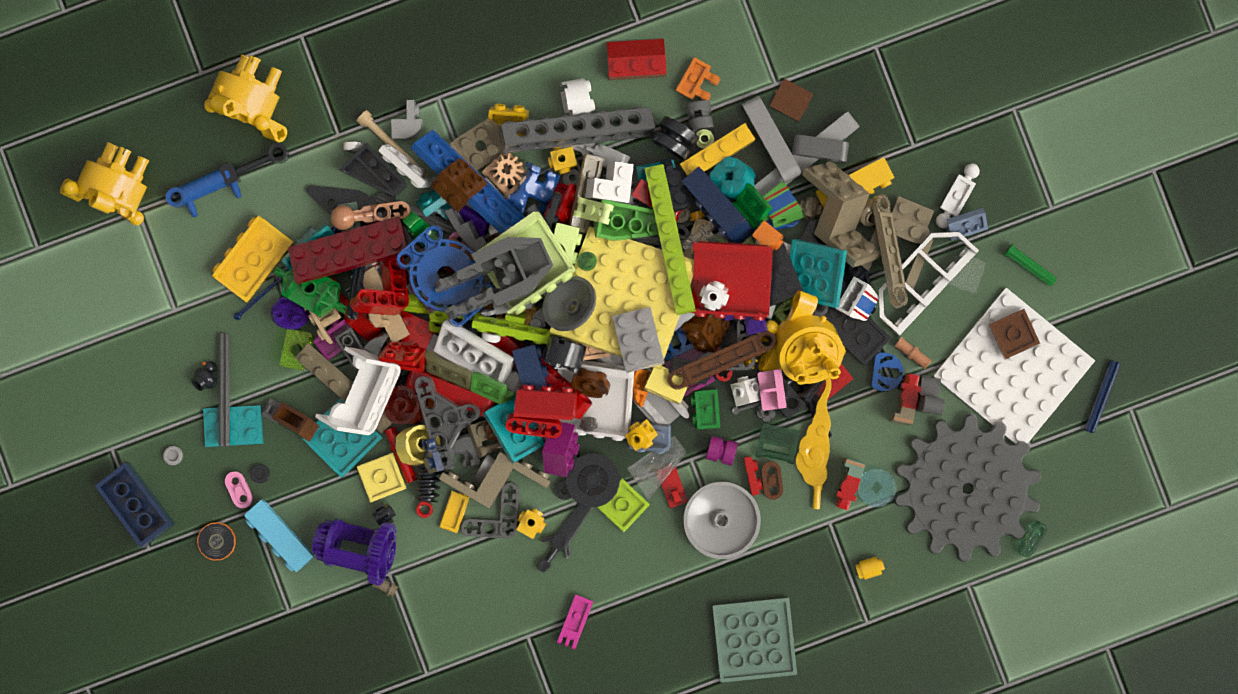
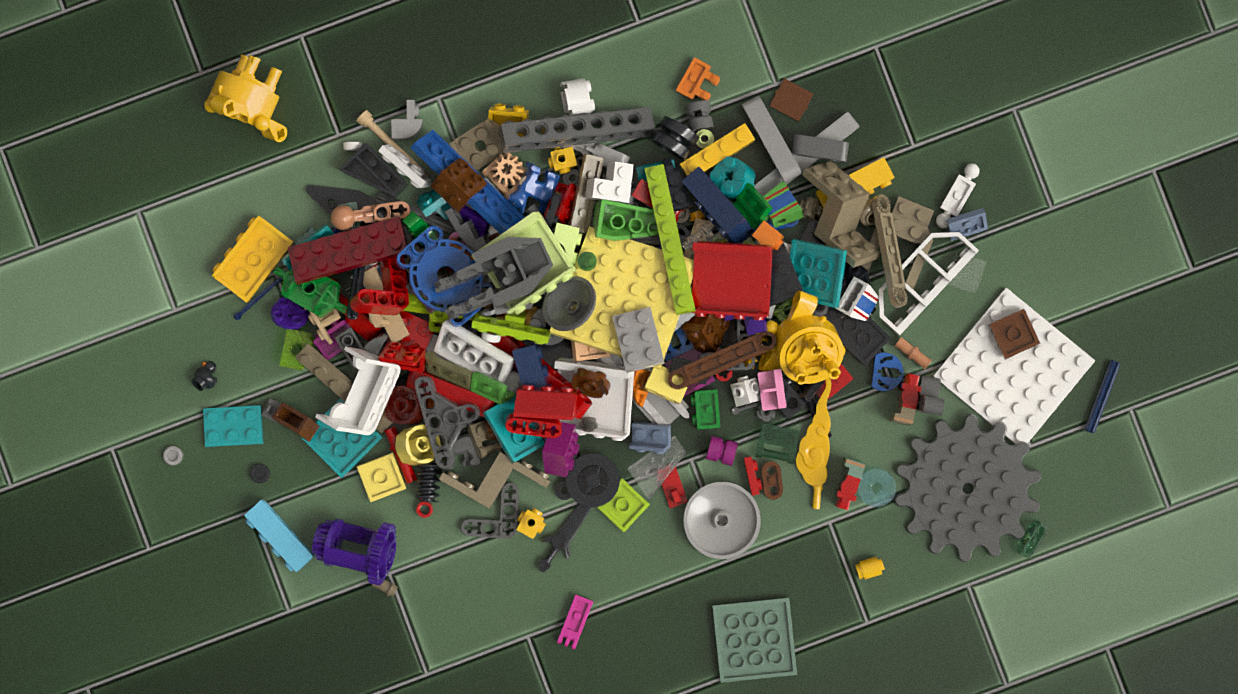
(110, 185): yellow piece -> none
(135, 505): dark blue brick -> none
(216, 541): black tile -> none
(224, 390): dark grey axle -> none
(225, 176): blue piece -> none
(238, 490): bright pink plate -> none
(384, 513): black gear -> none
(432, 457): plate -> none
(454, 511): yellow tile -> none
(484, 468): light grey beam -> none
(564, 353): black brick -> none
(594, 210): yellowish green plate -> none
(636, 59): red slope -> none
(641, 435): yellow brick -> none
(720, 291): white brick -> none
(1030, 265): green axle -> none

